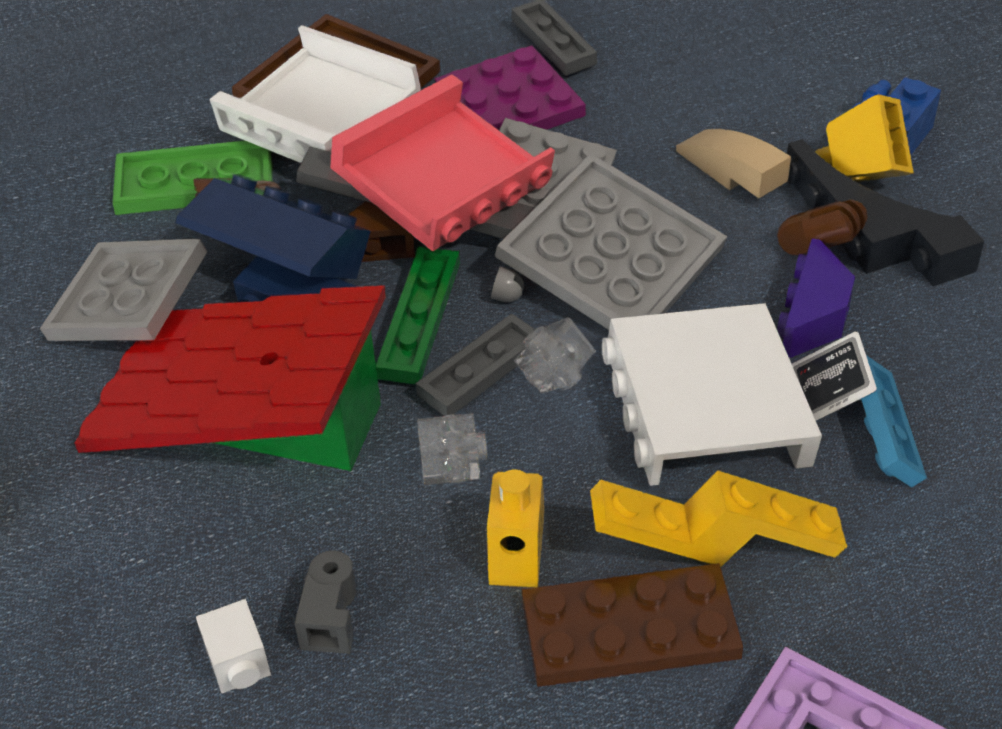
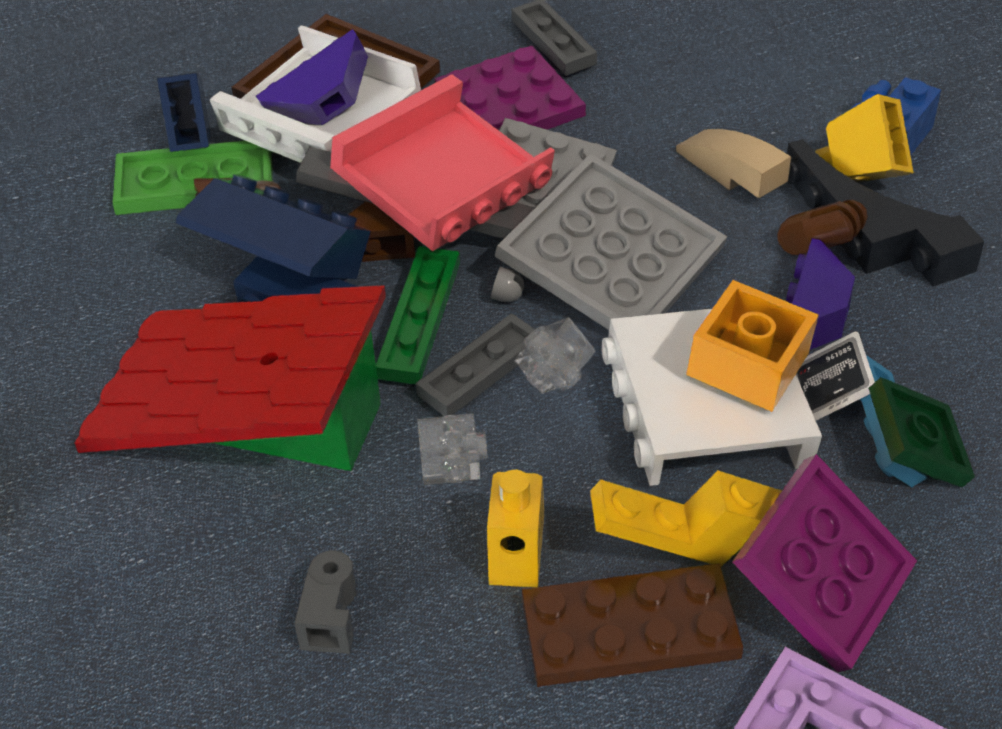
(124, 290): light grey plate -> none
(184, 111): none -> dark blue torso
(233, 646): white brick -> none
(320, 85): none -> dark purple slope
(751, 345): none -> light orange brick
(825, 563): none -> magenta plate
(920, 432): none -> dark green plate

